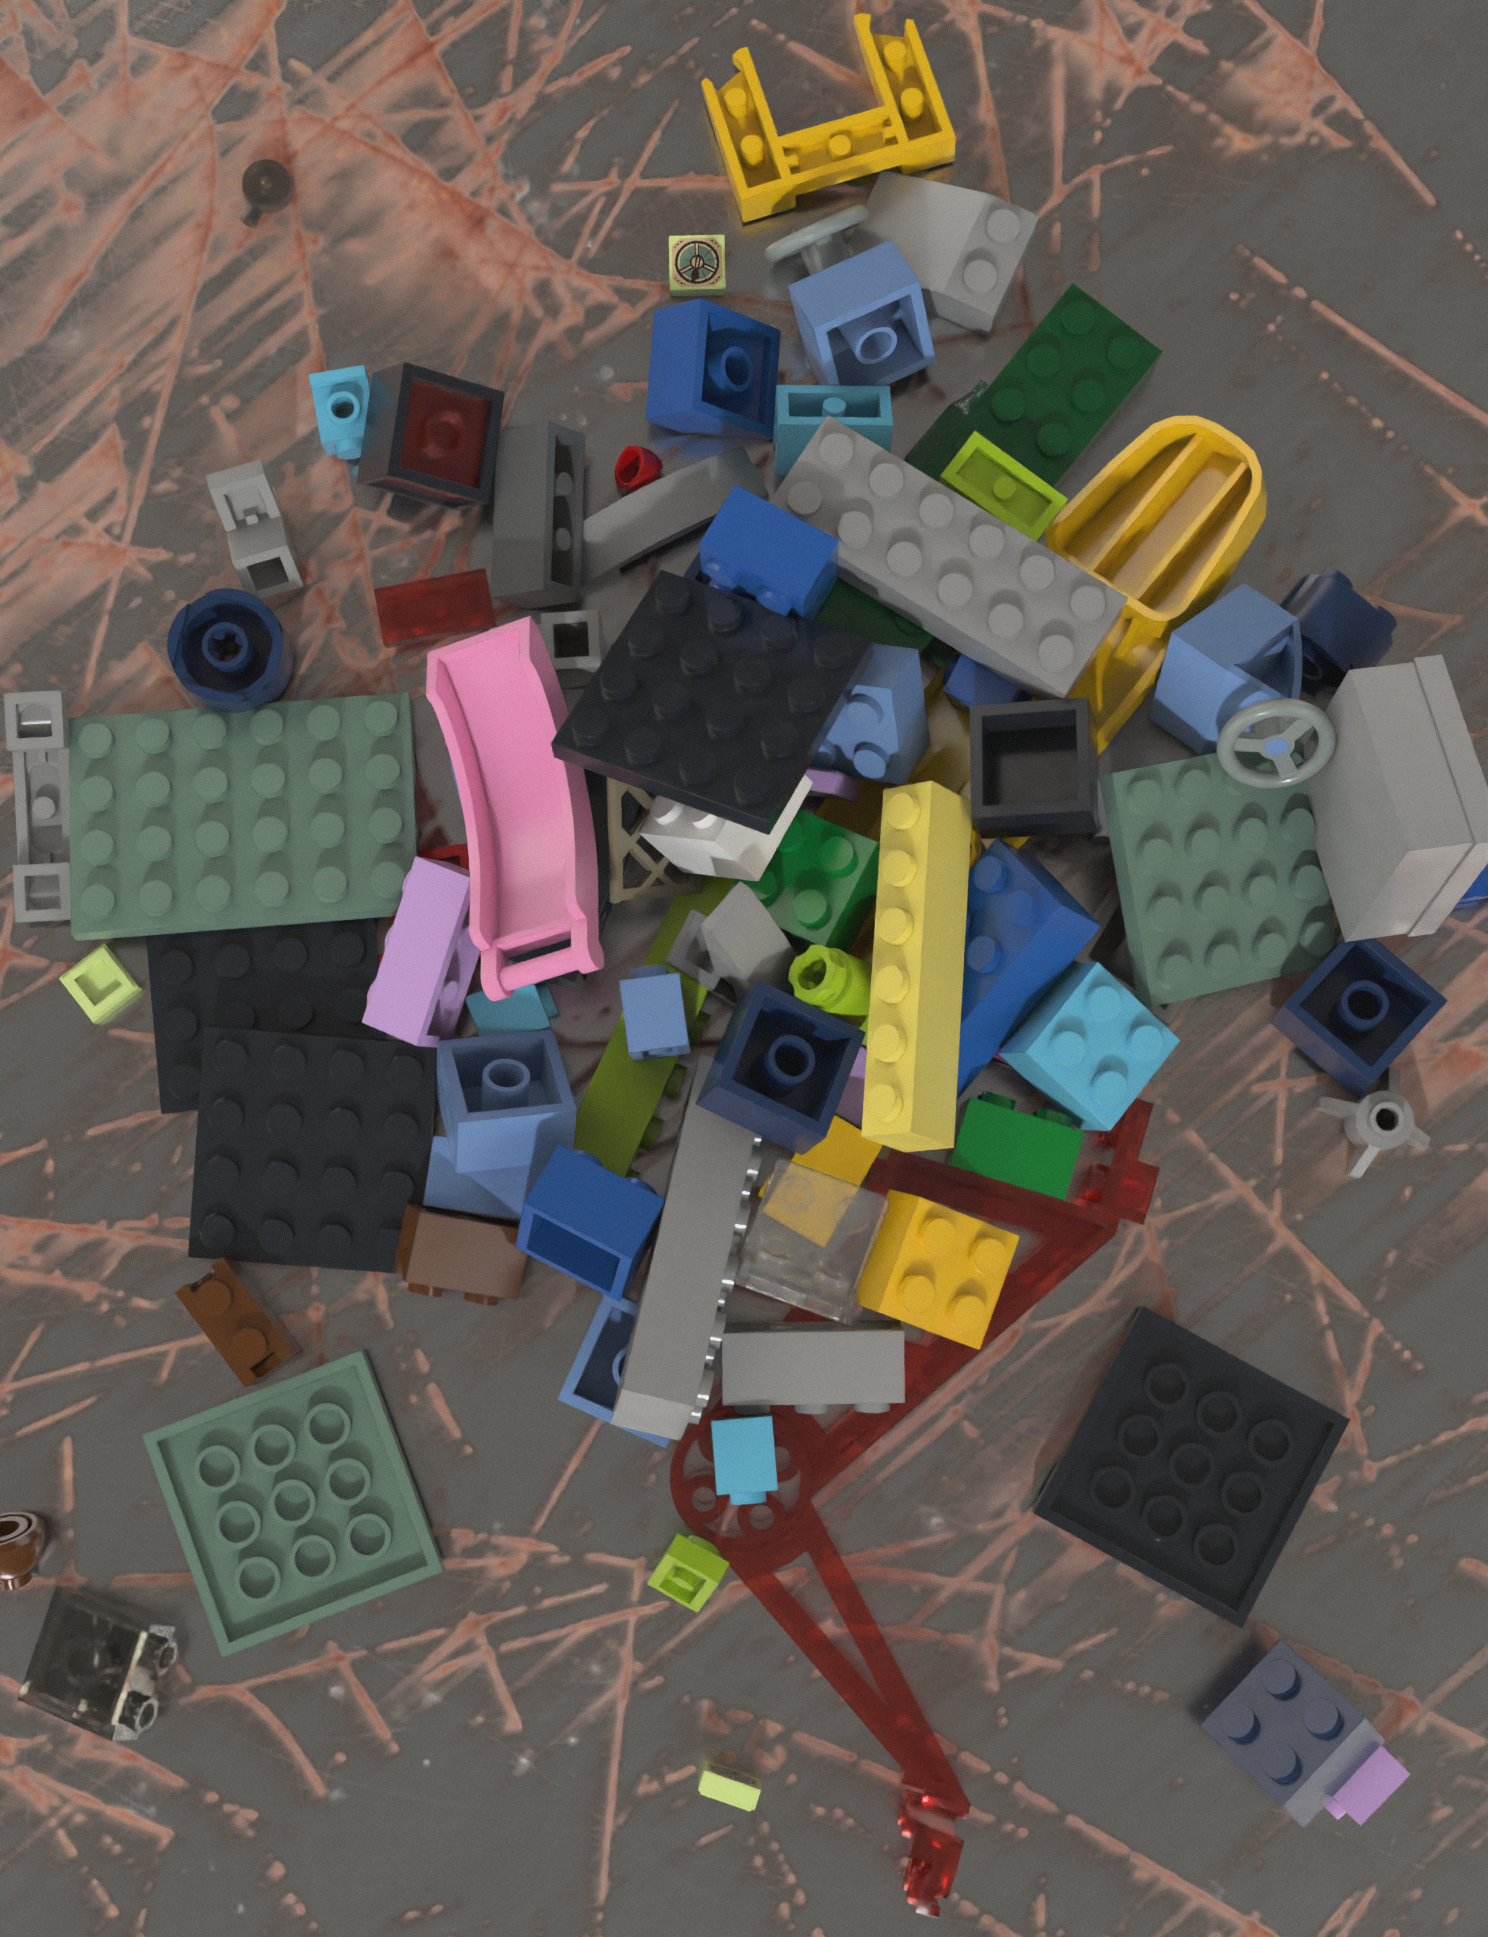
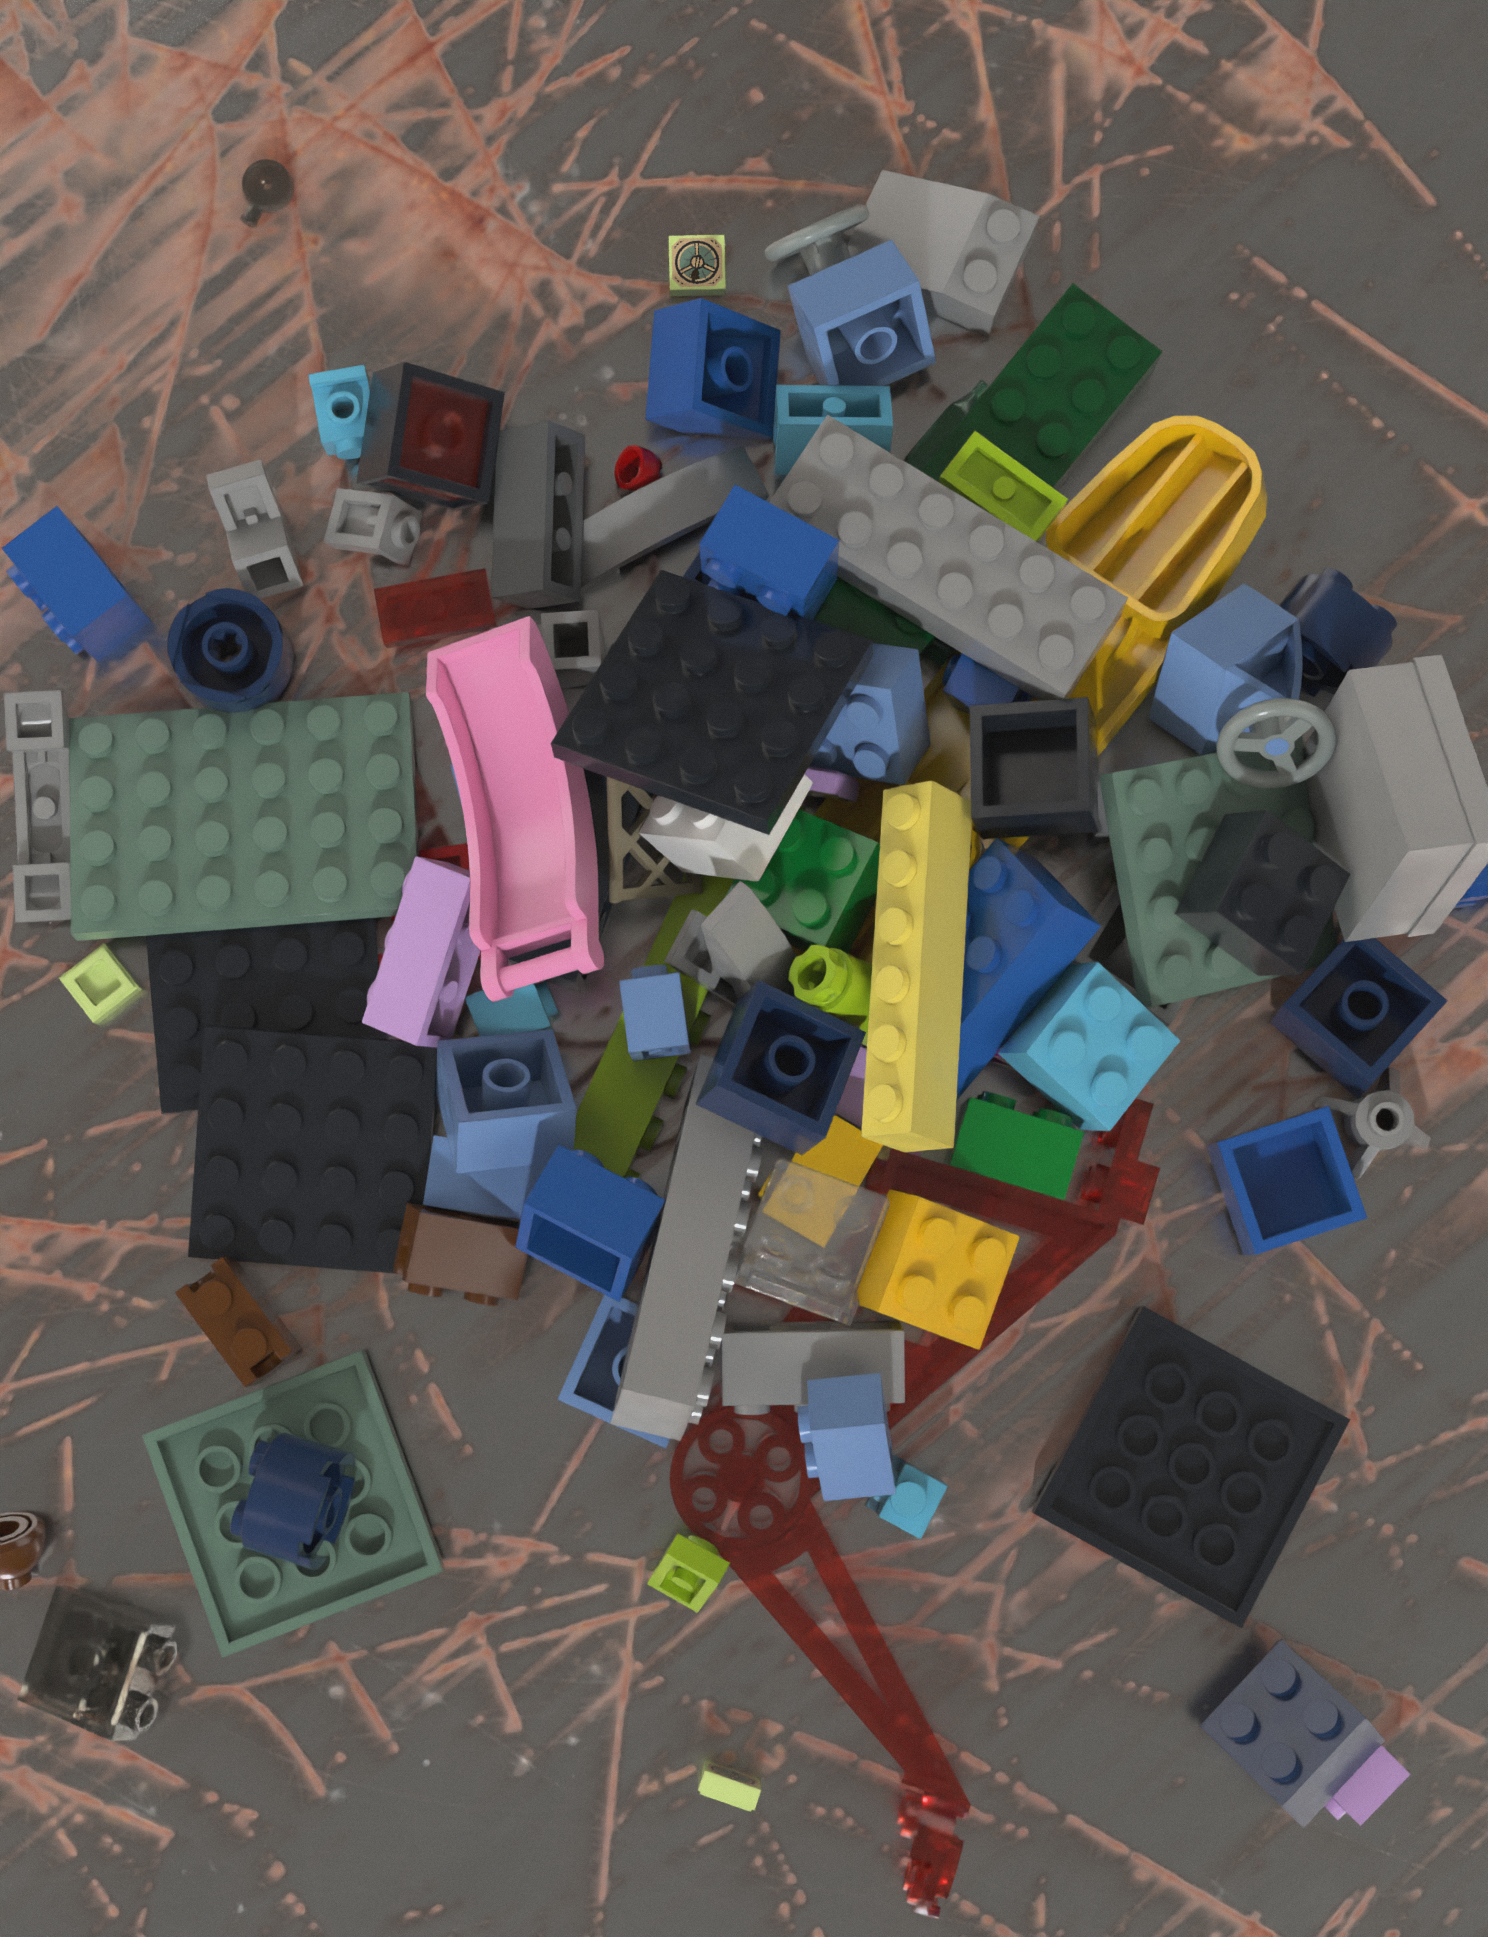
(70, 578): none -> blue brick
(294, 1499): none -> dark blue brick
(373, 524): none -> light grey bracket
(744, 1457): medium azure brick -> none
(848, 1437): none -> medium blue brick
(904, 131): yellow wedge -> none
(914, 1500): none -> medium azure brick
(1263, 893): none -> black brick
(1286, 1181): none -> blue piece

